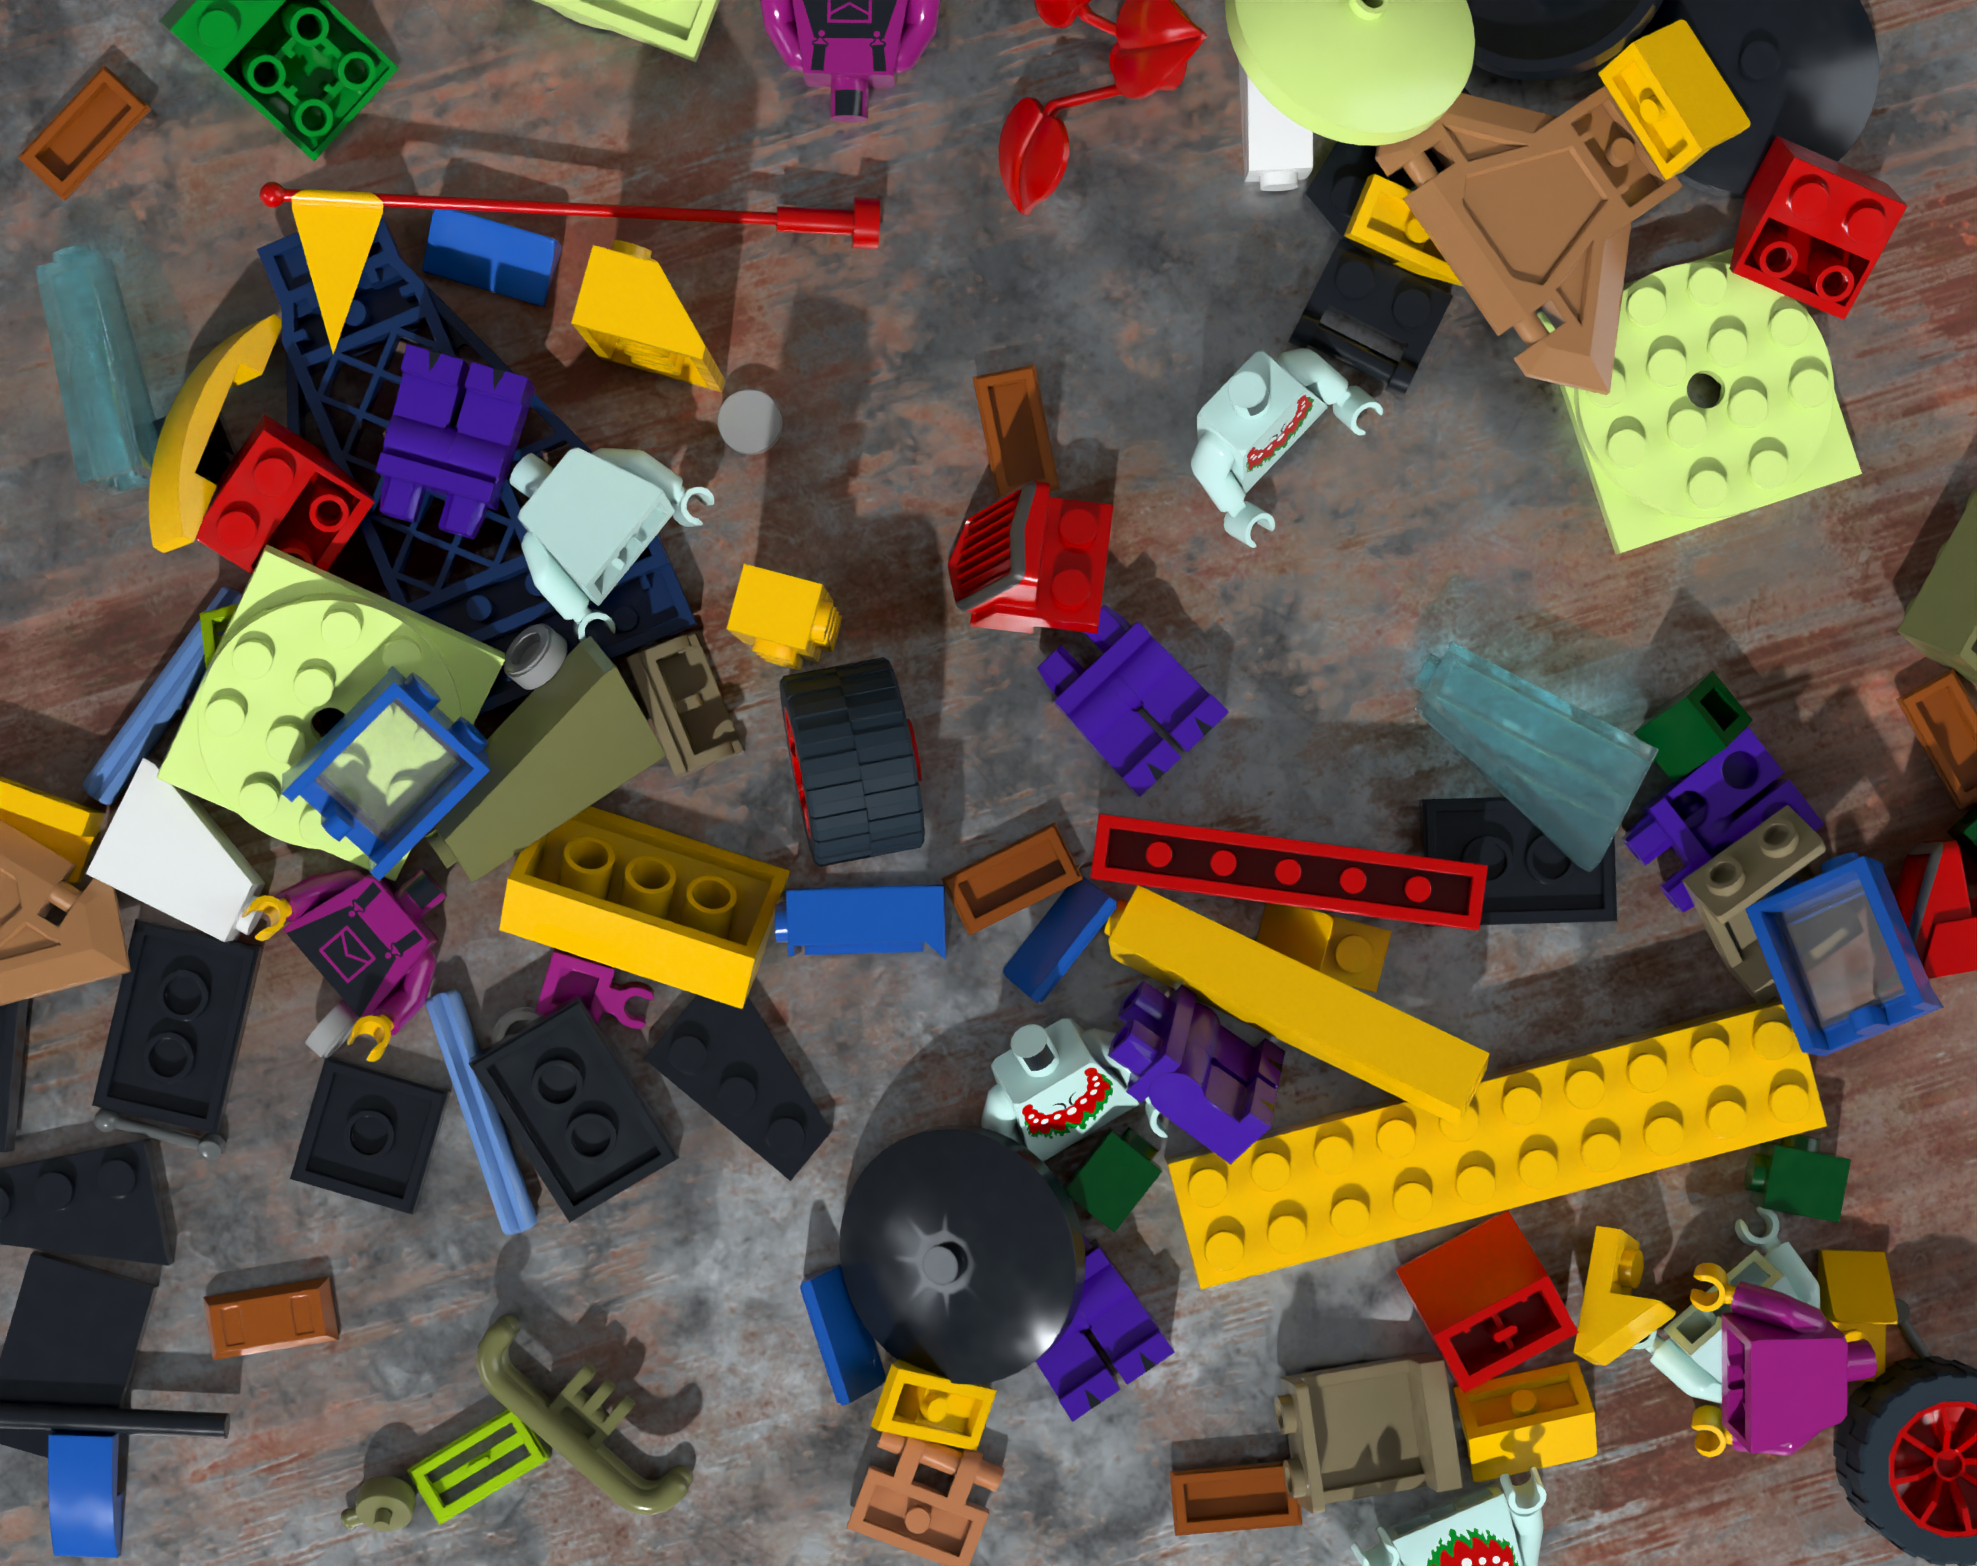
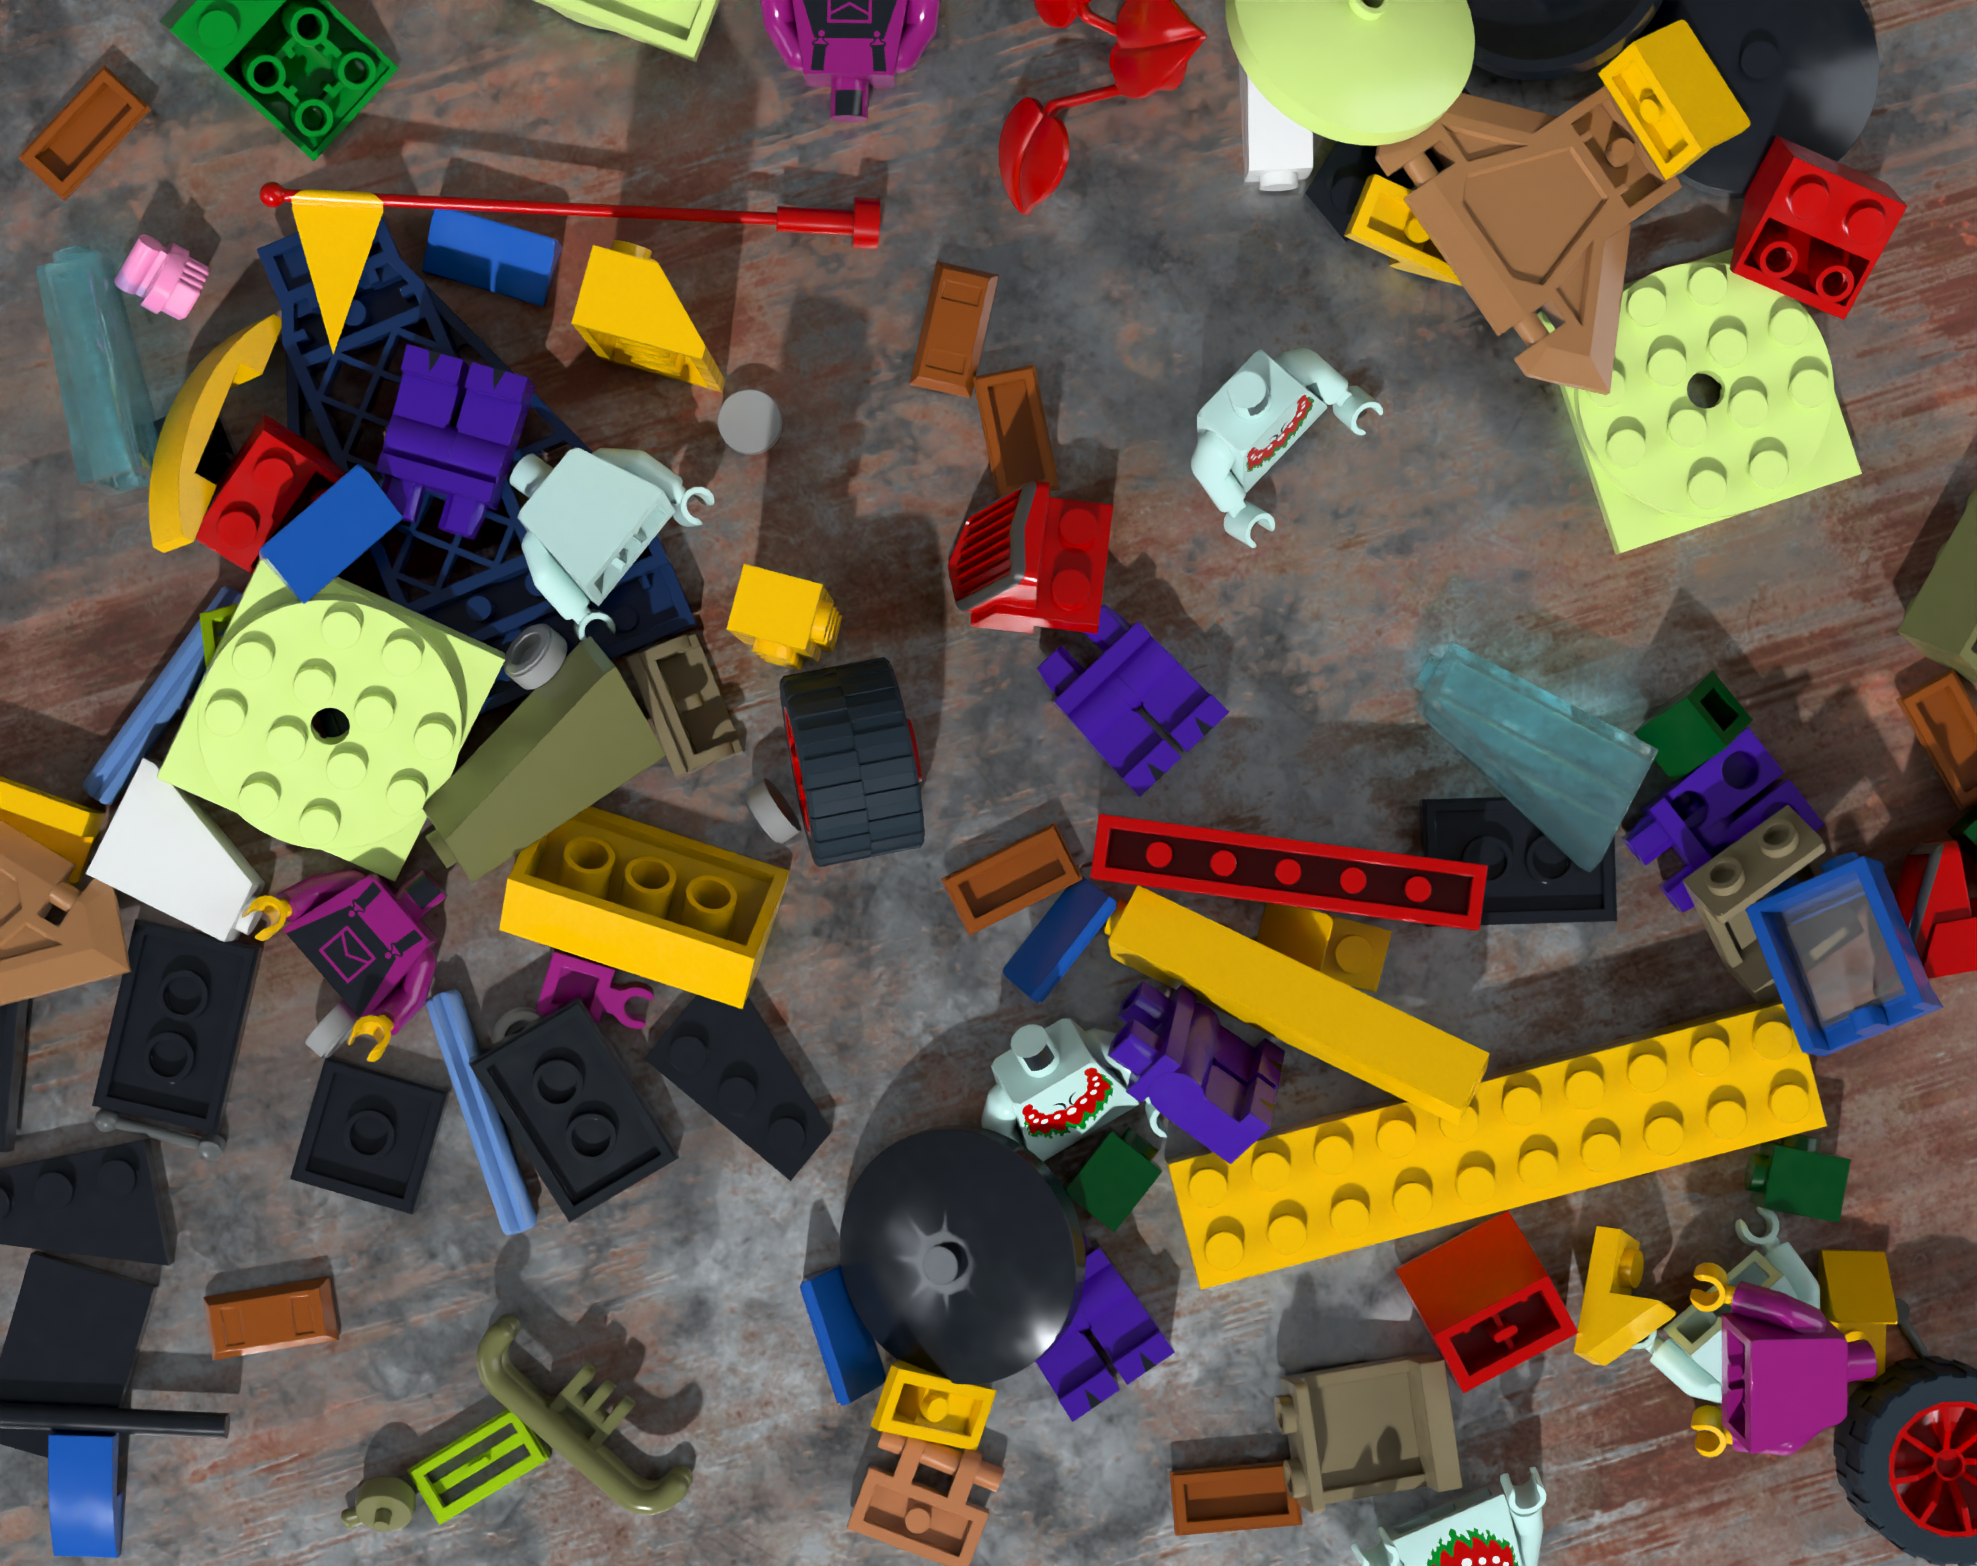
(162, 277): none -> bright pink piece
(330, 534): none -> blue slope
(389, 770): window -> none
(772, 811): none -> light grey tile
(863, 920): blue window -> none
(954, 329): none -> dark orange tile
(1379, 300): black plate -> none
(1527, 1421): yellow panel -> none

